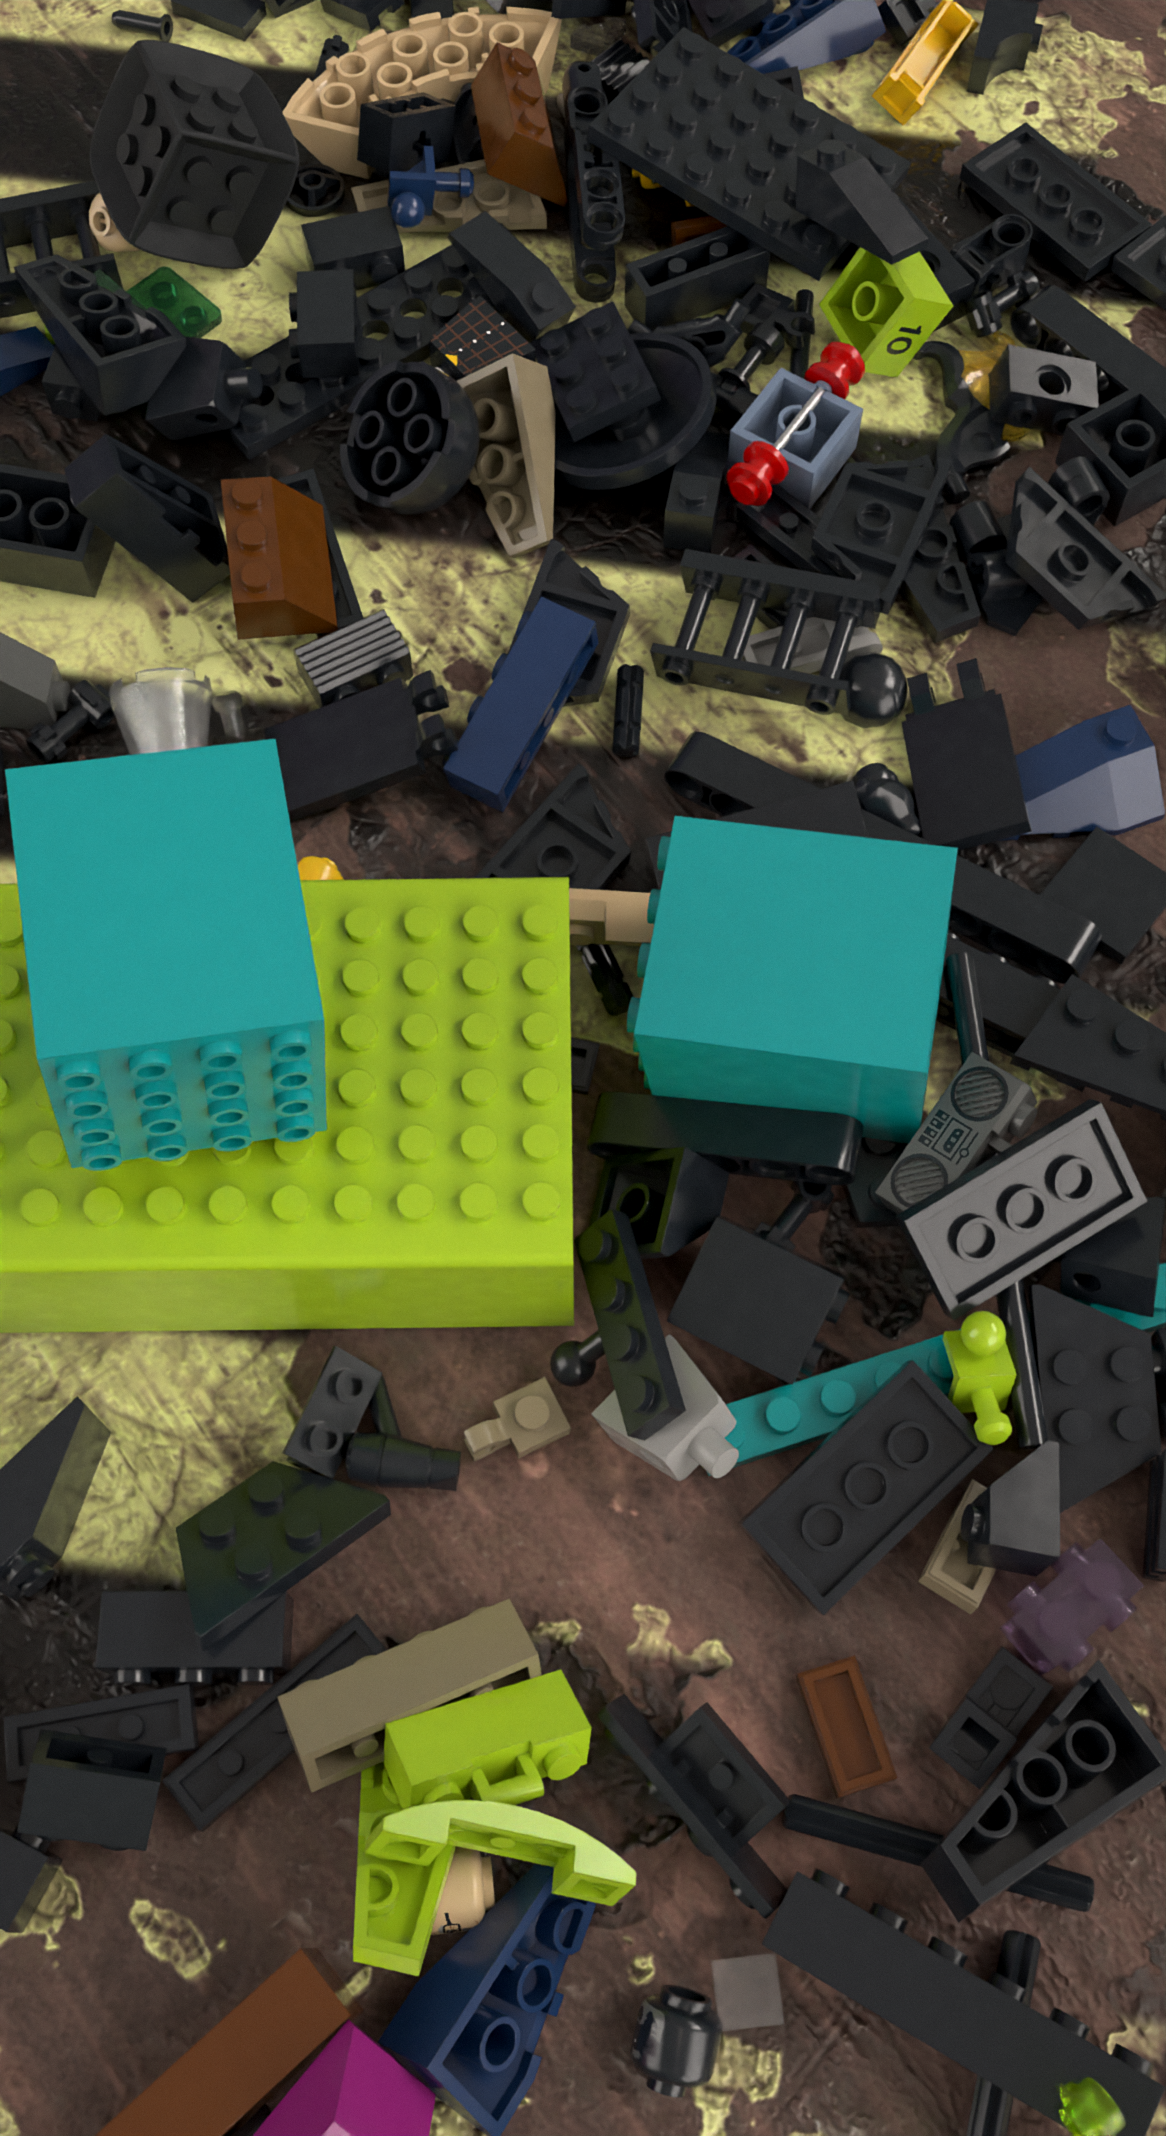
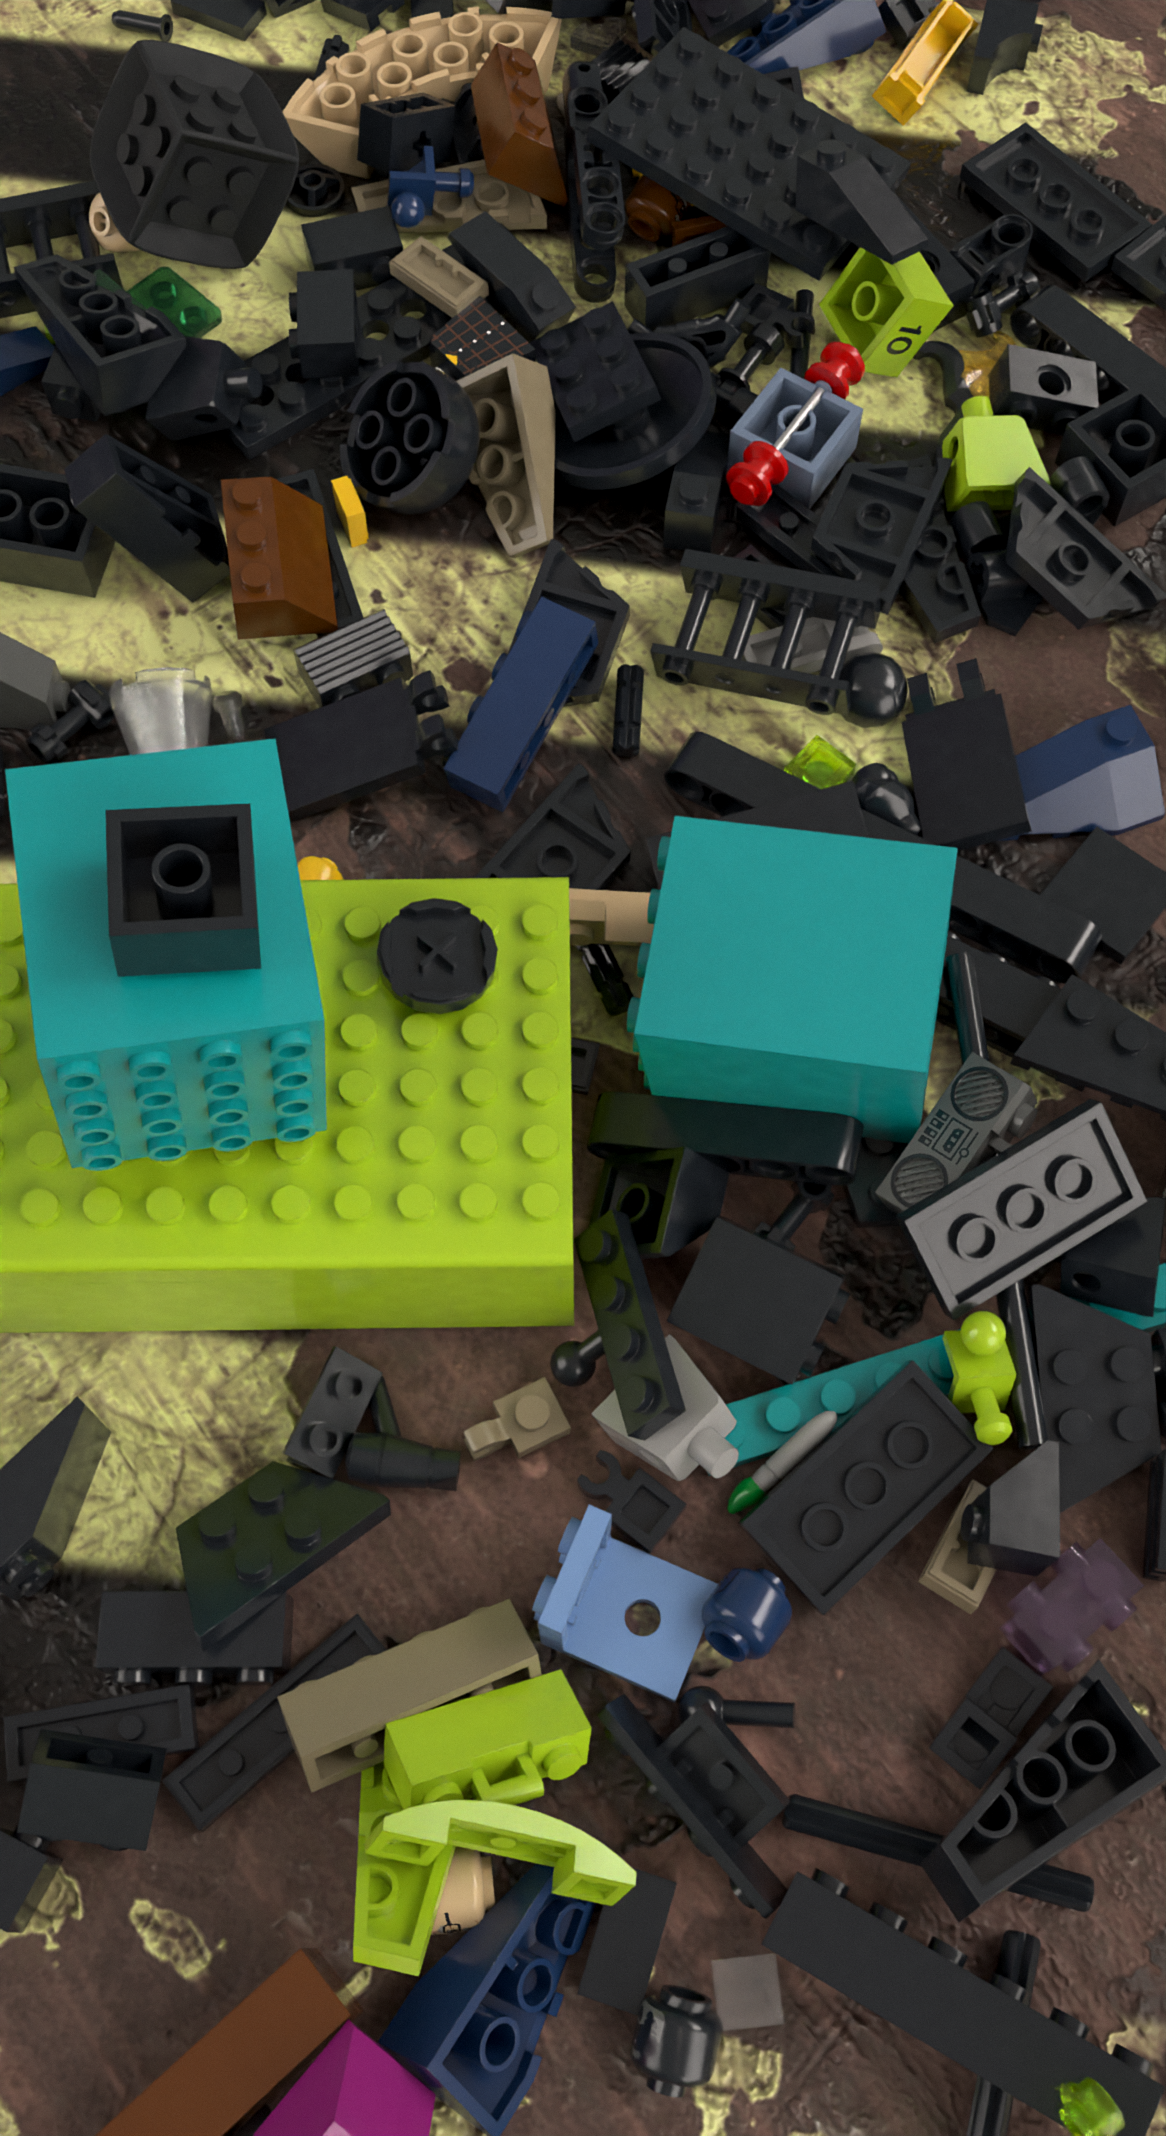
(182, 889): none -> black brick
(350, 511): none -> yellow tile
(436, 956): none -> black tile
(437, 277): none -> dark tan plate
(595, 1588): none -> medium blue bracket
(628, 1944): none -> black tile
(638, 1506): none -> black plate
(653, 209): none -> reddish brown head
(738, 1711): none -> black bar
(746, 1614): none -> dark blue head
(752, 1489): none -> light grey piece
(821, 764): none -> clear neon green plate
(846, 1727): reddish brown tile -> none
(988, 456): none -> lime torso

